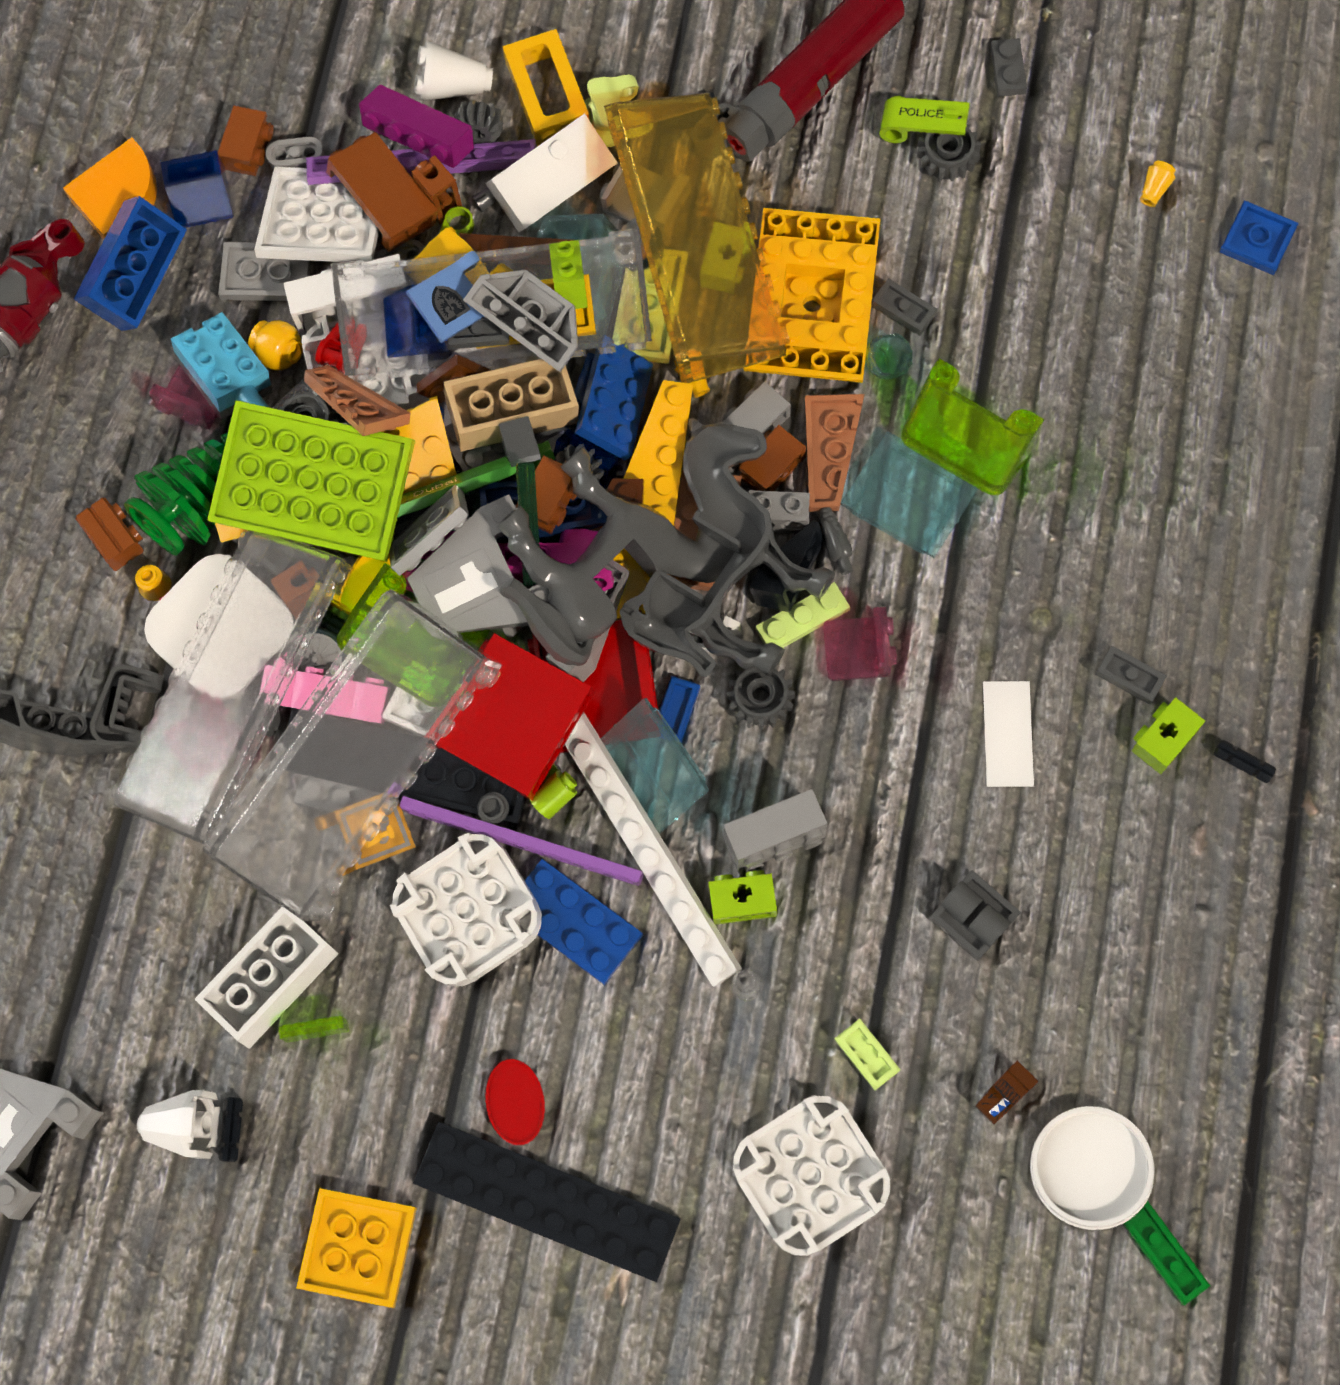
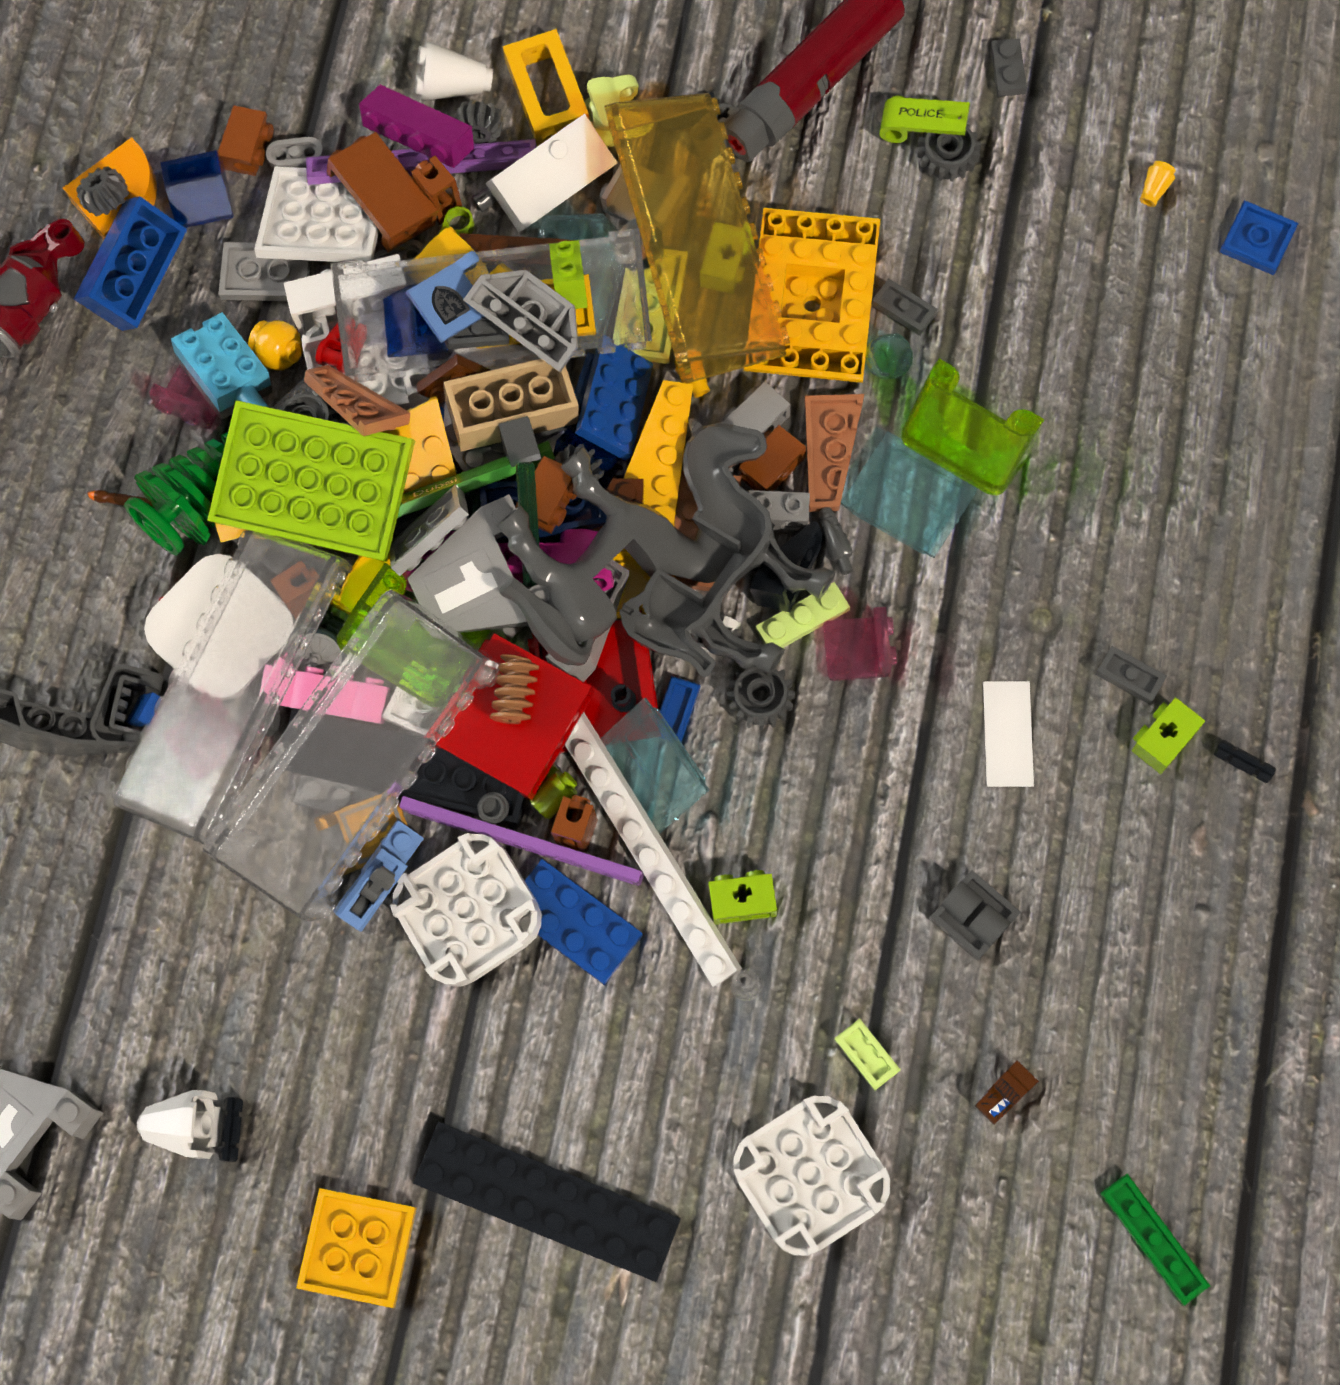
(102, 191): none -> dark grey gear
(103, 496): none -> reddish brown piece
(110, 534): dark orange brick -> none
(143, 710): none -> blue tile
(152, 582): yellow hat -> none
(266, 977): white brick -> none
(313, 1029): clear neon green tile -> none
(378, 876): none -> medium blue plate
(513, 689): none -> medium nougat piece
(515, 1102): red piece -> none
(574, 823): none -> dark orange brick
(623, 705): none -> black pin
(775, 831): light grey brick -> none
(1092, 1168): white brick -> none

